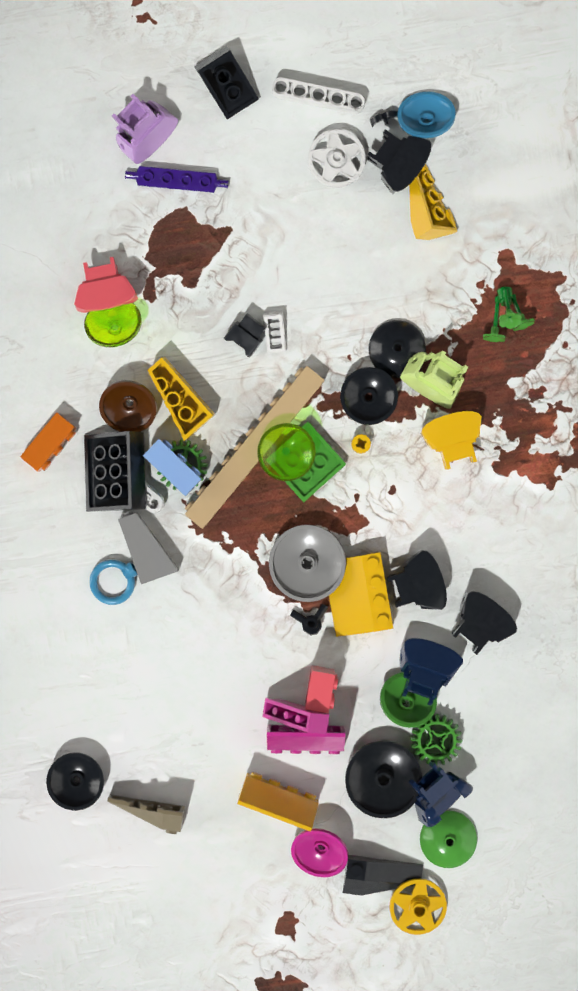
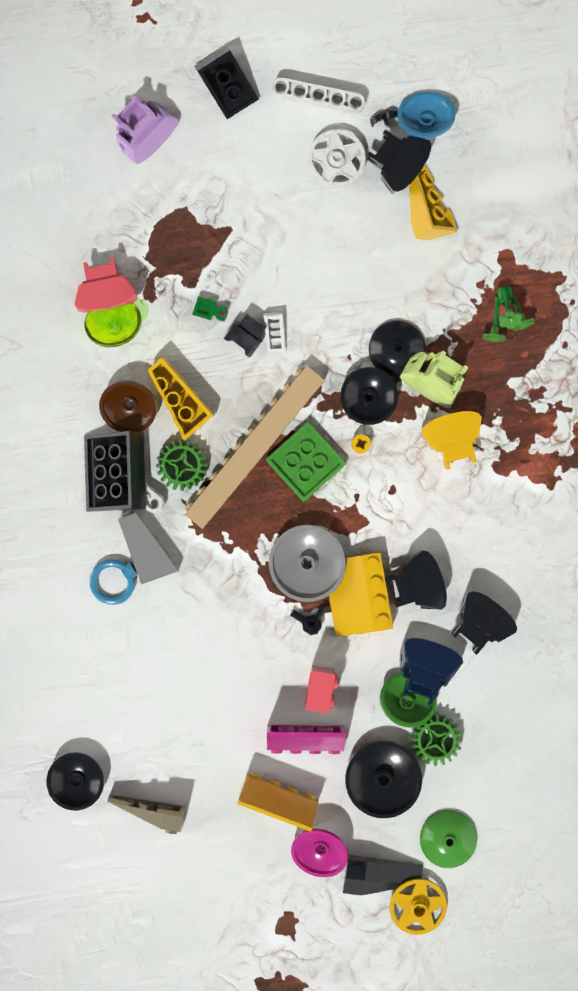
(49, 442): orange brick -> none
(173, 466): light blue brick -> none
(176, 179): dark purple plate -> none
(206, 309): none -> green plate
(291, 465): clear neon green dish -> none
(295, 716): dark pink brick -> none
(438, 793): dark blue piece -> none

